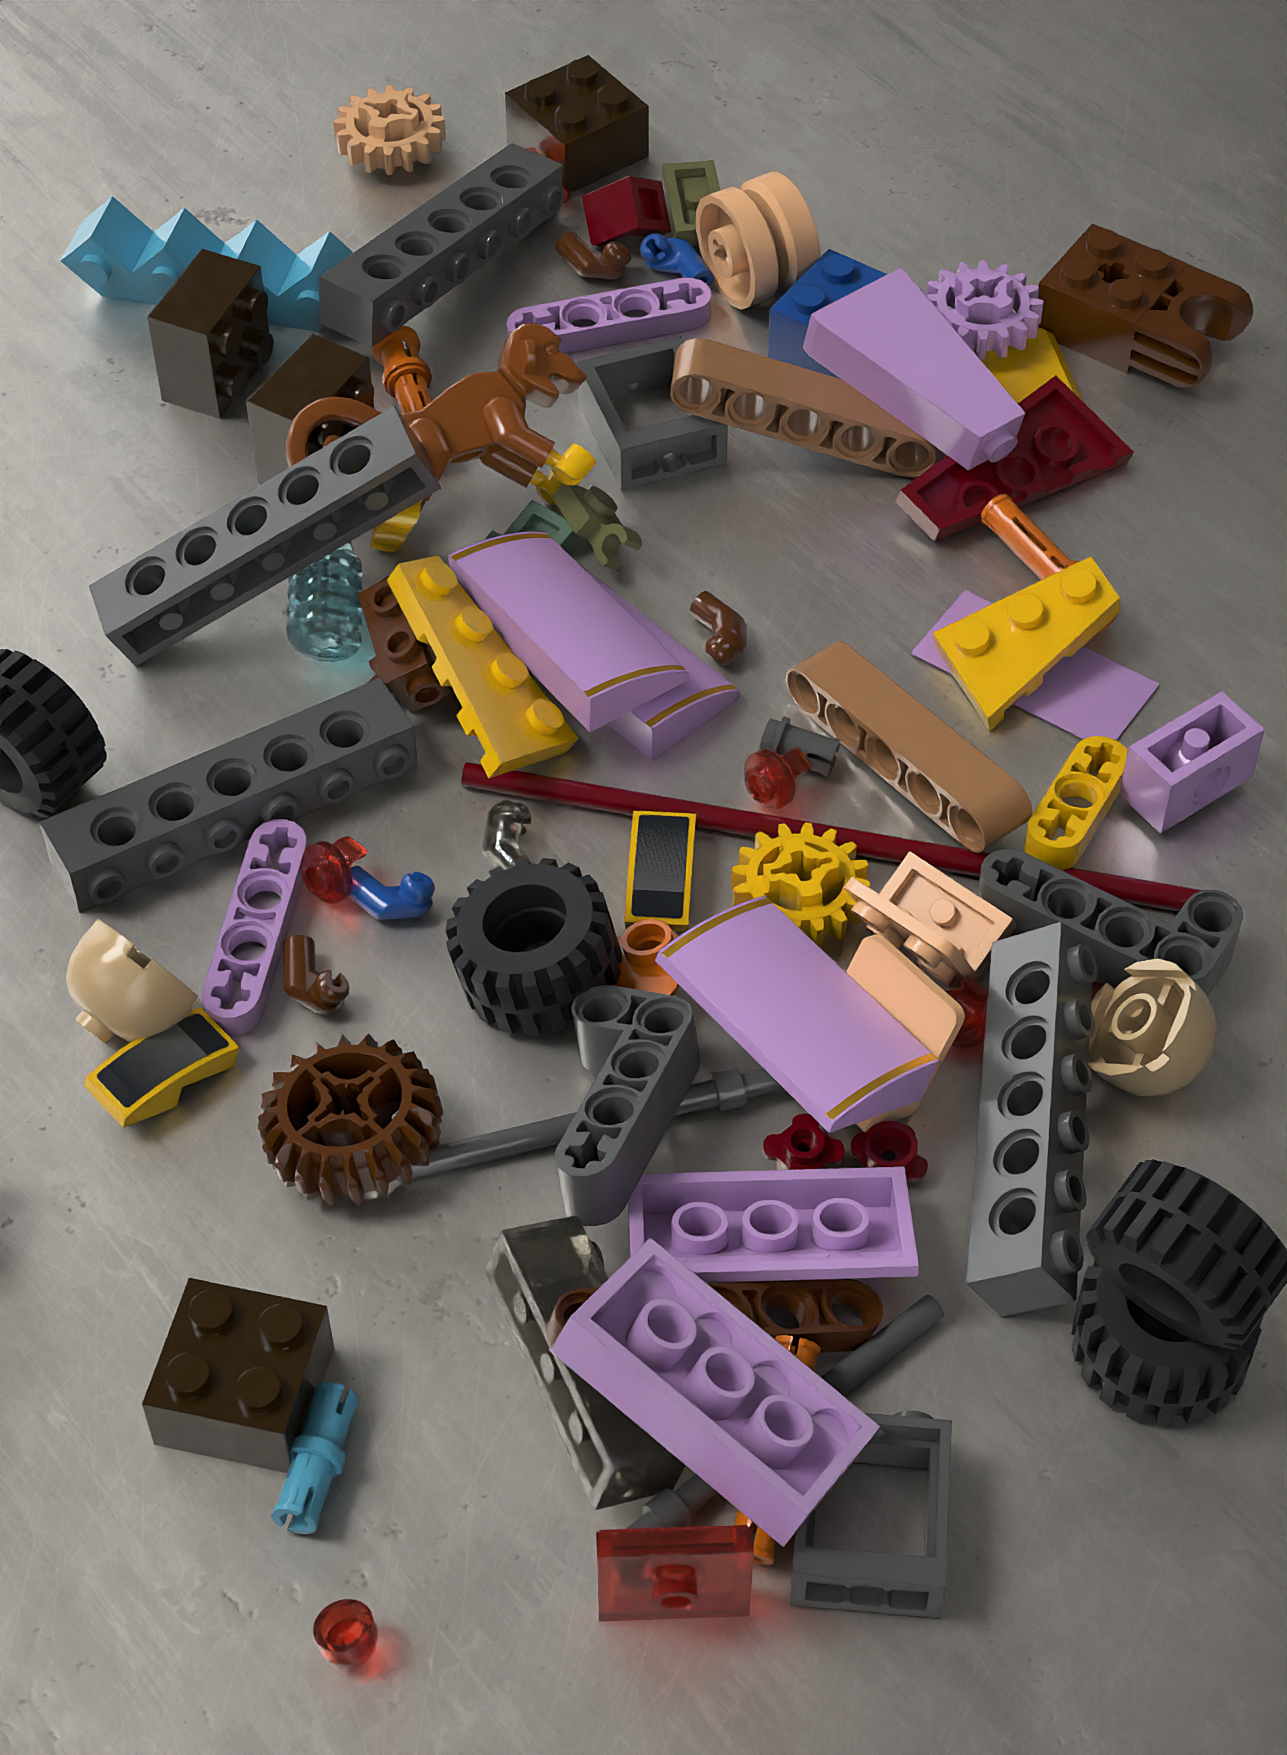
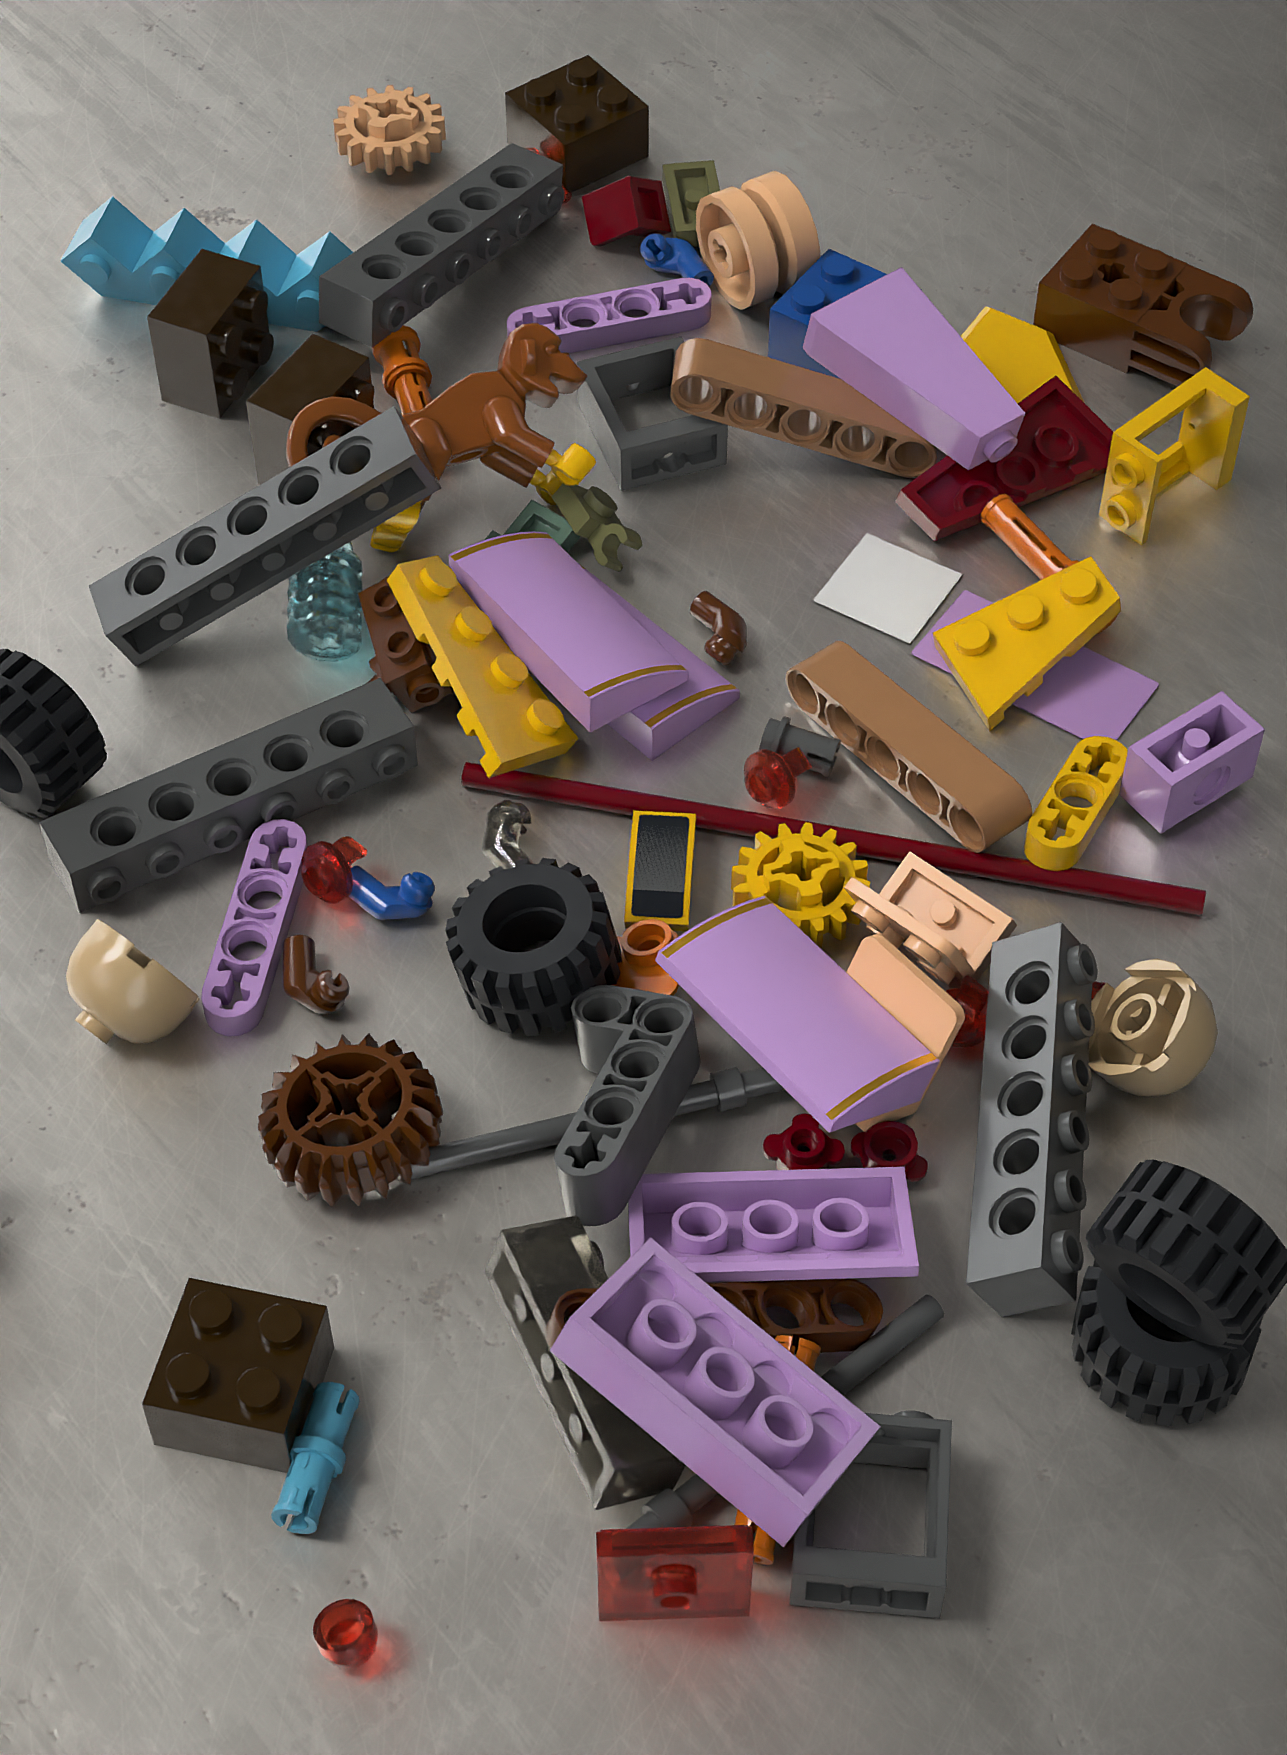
(152, 1070): slope -> none
(591, 264): reddish brown arm -> none
(888, 588): none -> white sticker
(984, 305): lavender gear -> none
(1116, 932): dark grey beam -> none
(1205, 448): none -> yellow panel

